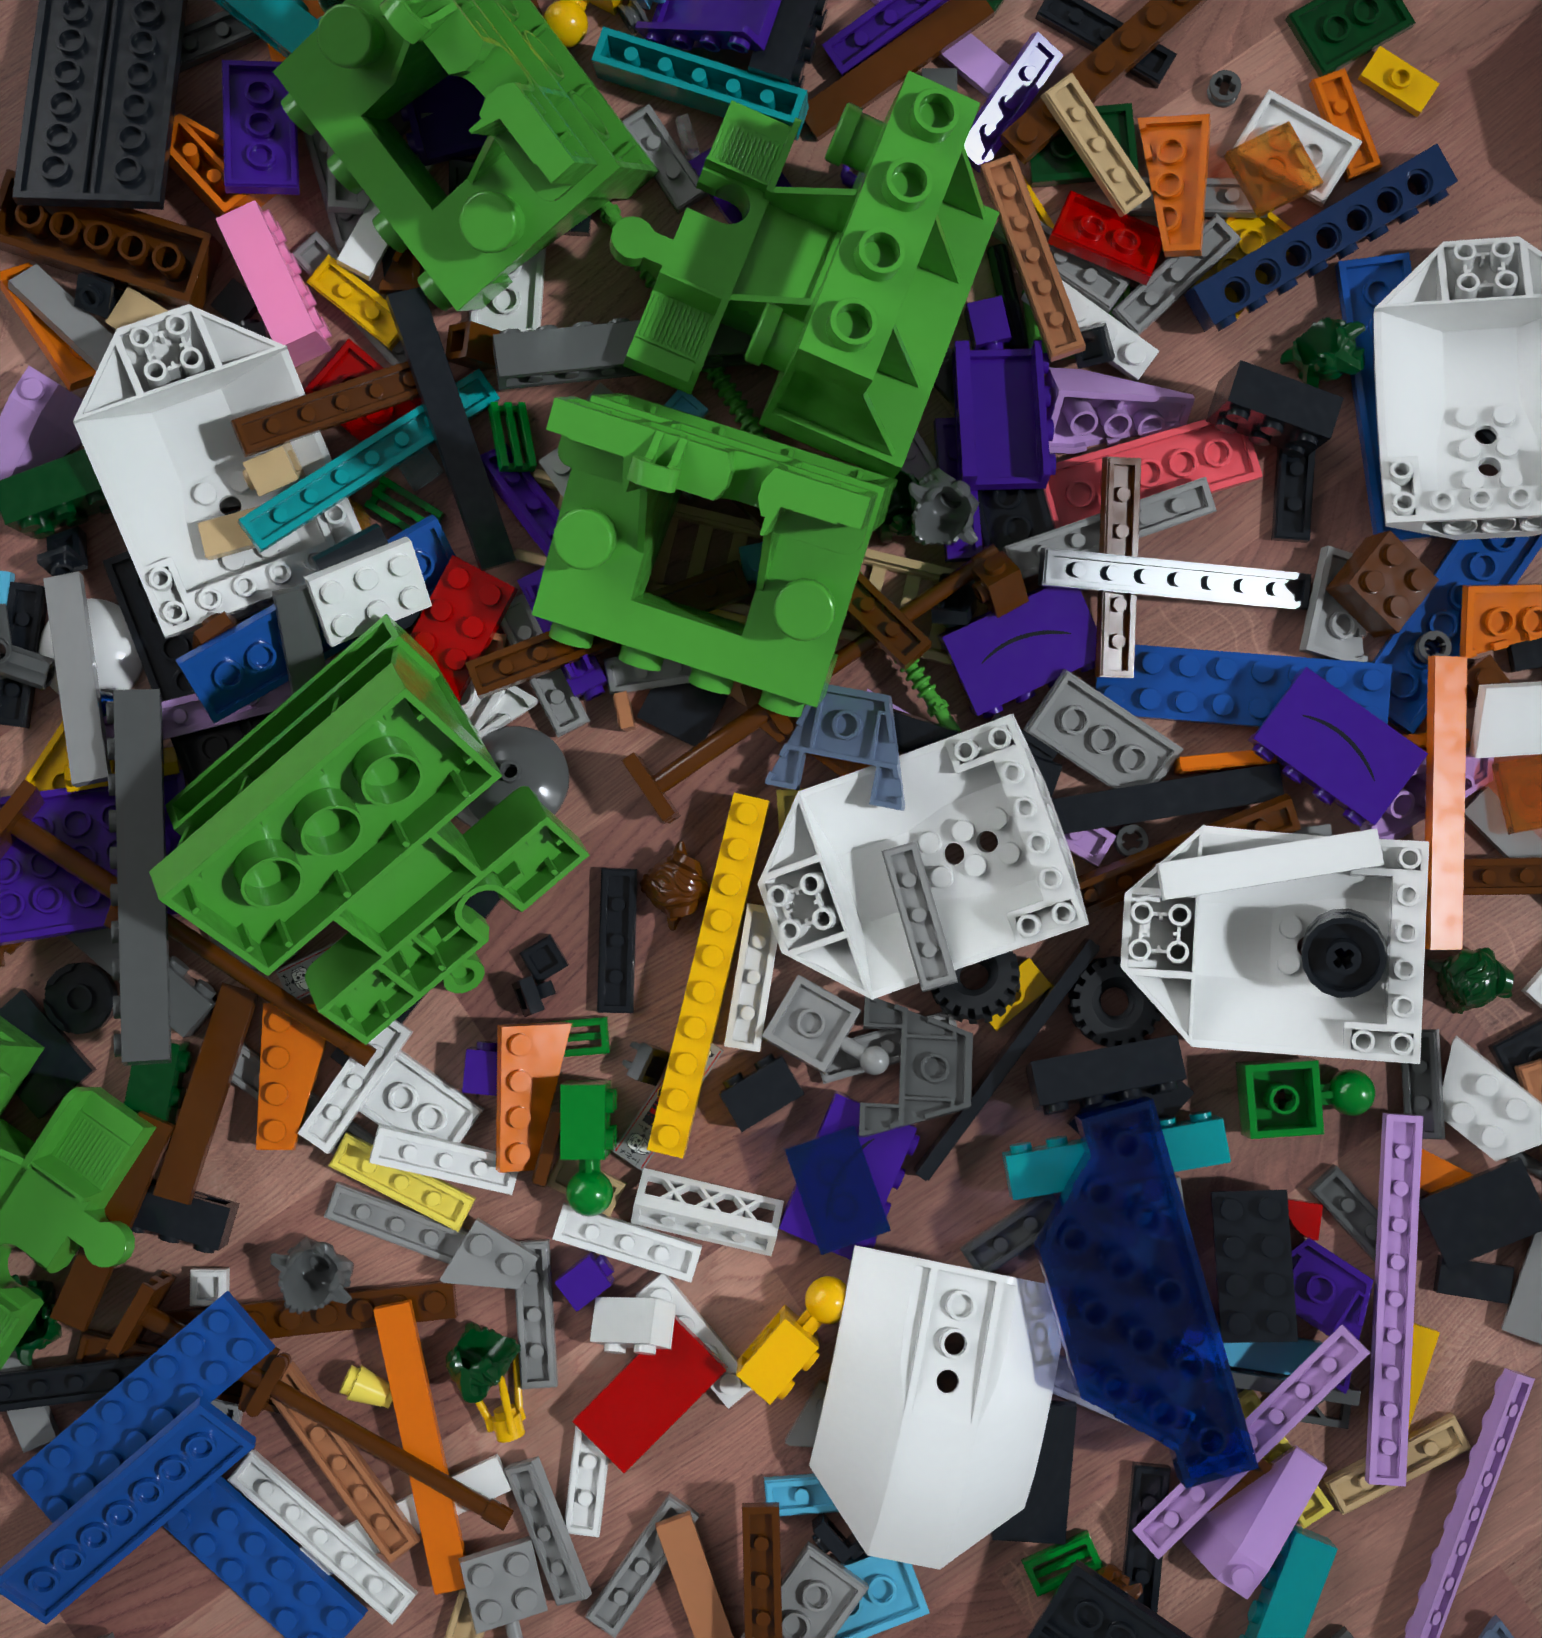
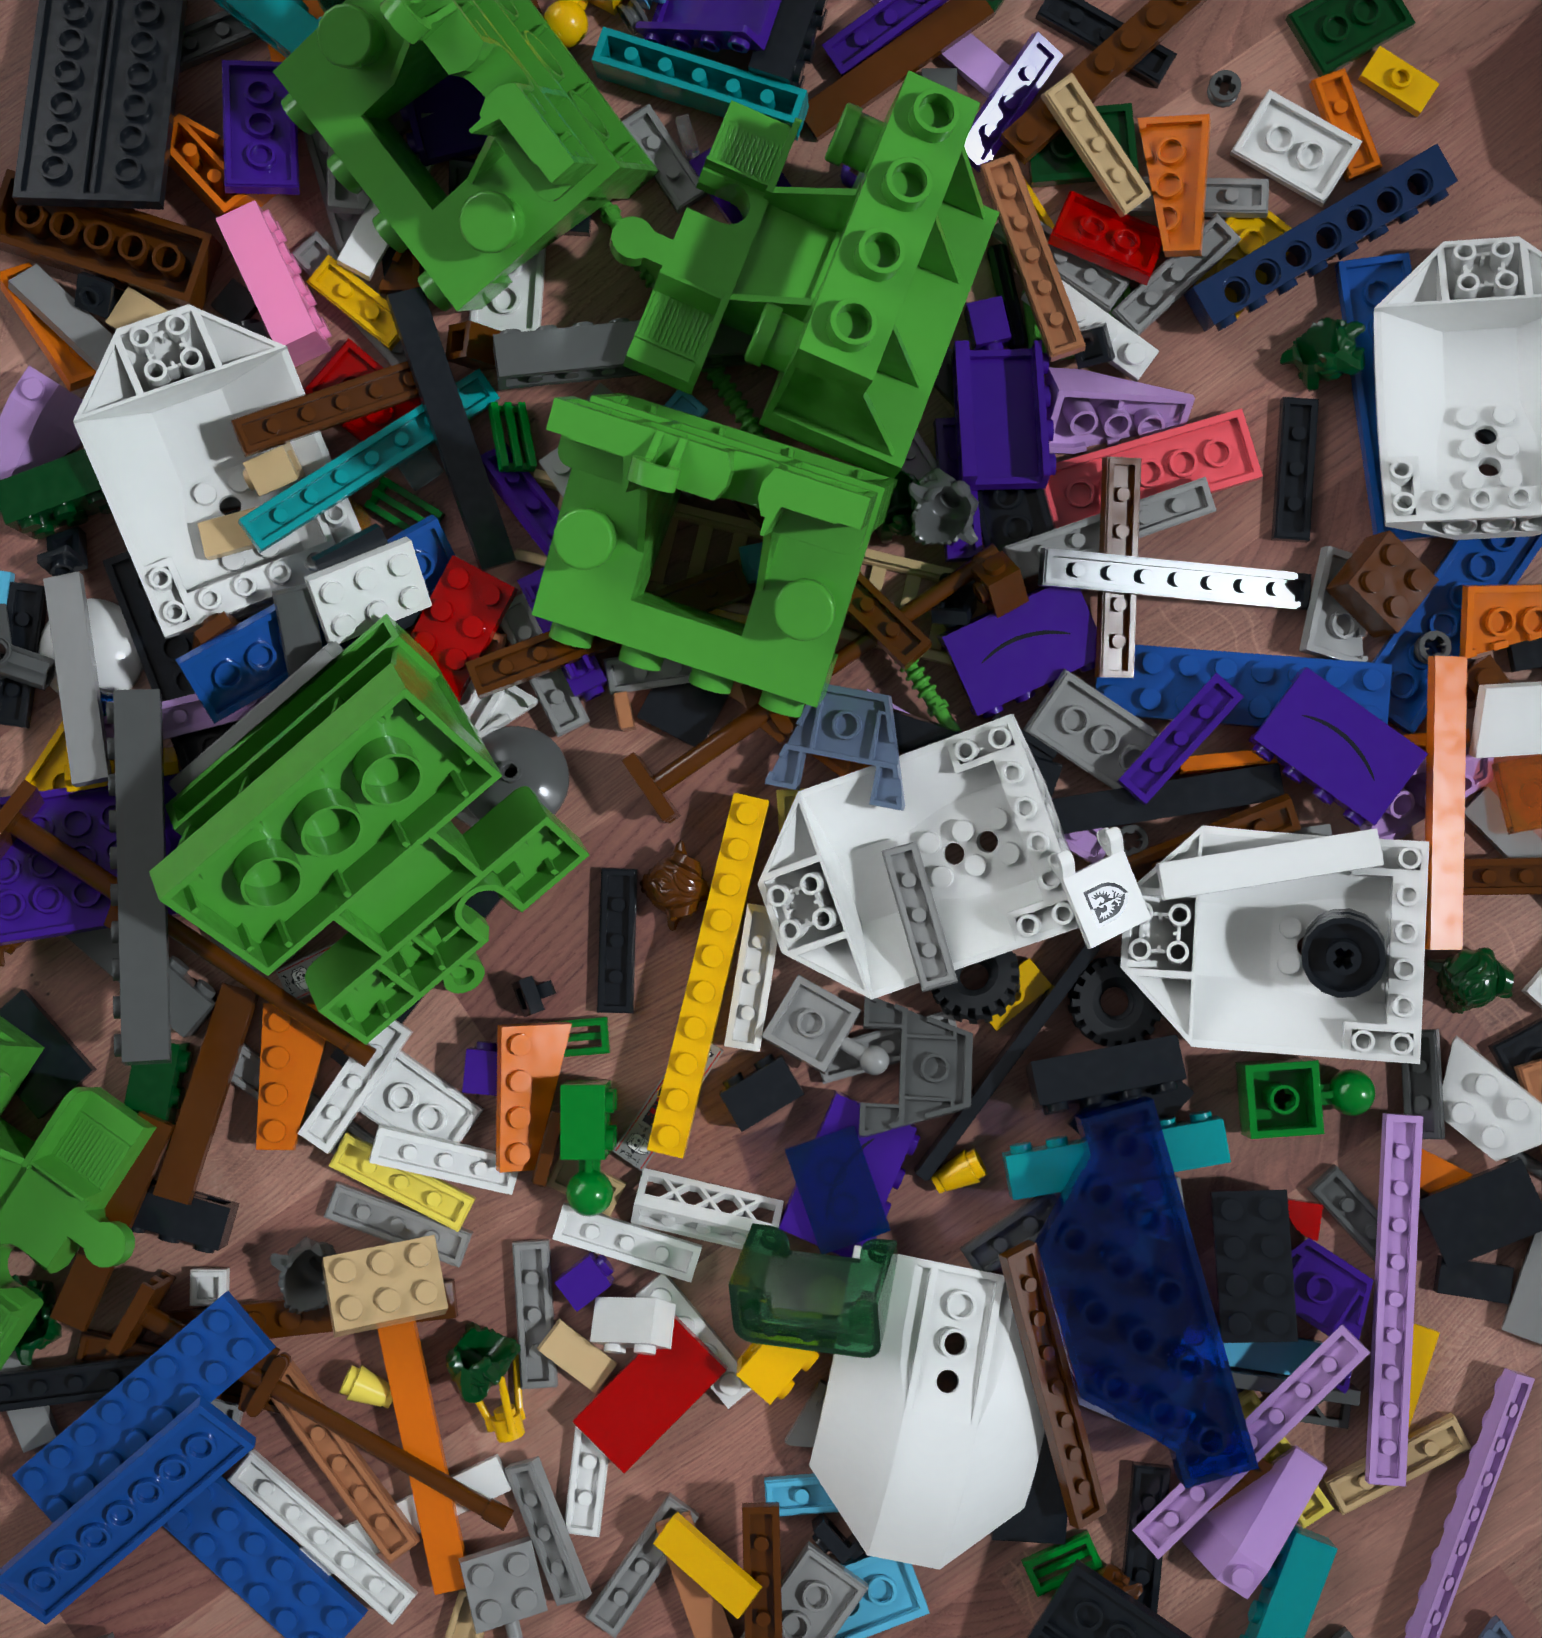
(79, 998): black tile -> none
(256, 715): none -> light grey tile
(384, 1285): none -> tan brick
(489, 1259): light grey wing -> none
(544, 959): black tile -> none
(577, 1356): none -> tan tile
(647, 1064): black tile -> none
(707, 1565): none -> yellow tile
(812, 1297): none -> clear green windscreen
(960, 1171): none -> yellow cone
(1052, 1383): none -> reddish brown plate
(1104, 893): none -> white flag
(1180, 739): none -> dark purple plate
(1273, 169): clear orange tile -> none
(1274, 410): black brick -> none

